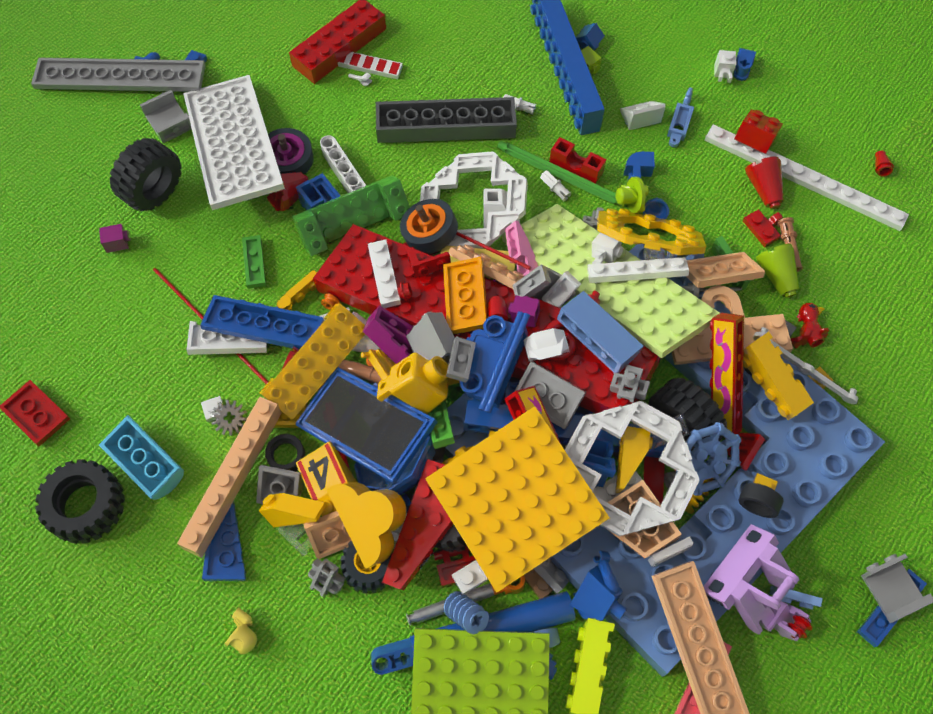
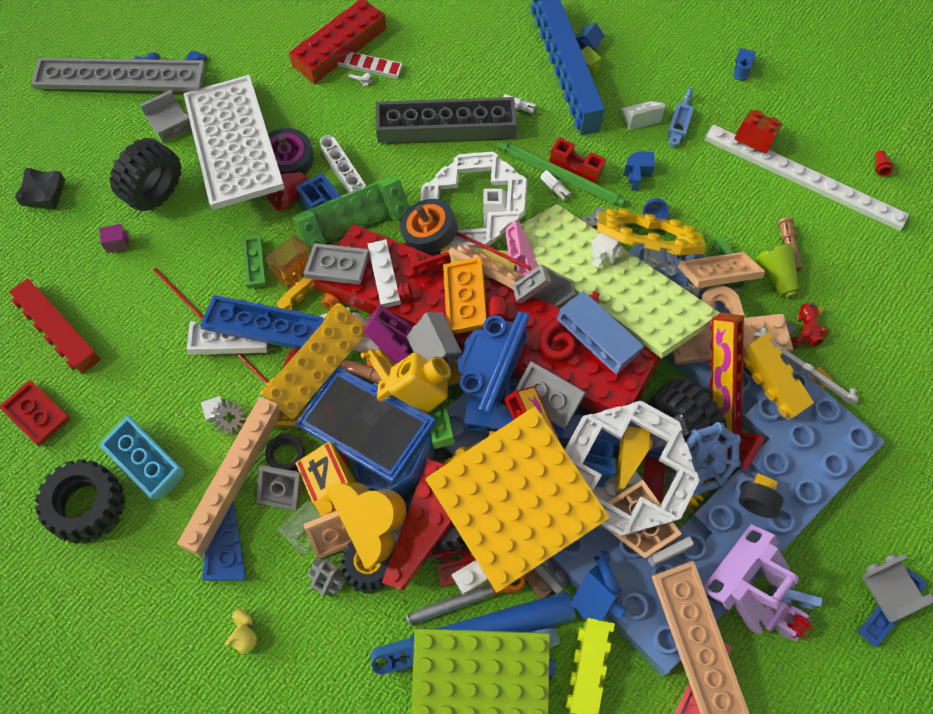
(40, 188): none -> black brick
(57, 329): none -> red brick
(289, 262): none -> clear orange piece
(290, 510): yellow slope -> none
(336, 263): none -> light grey plate
(461, 359): light grey plate -> none
(466, 612): medium blue piece -> none
(526, 305): magenta brick -> none
(546, 344): white slope -> none
(562, 290): white plate -> none
(630, 381): light grey piece -> none
(633, 195): lime plate -> none
(637, 270): white plate -> none
(725, 65): white brick -> none
(763, 228): red plate -> none
(767, 180): red cone -> none

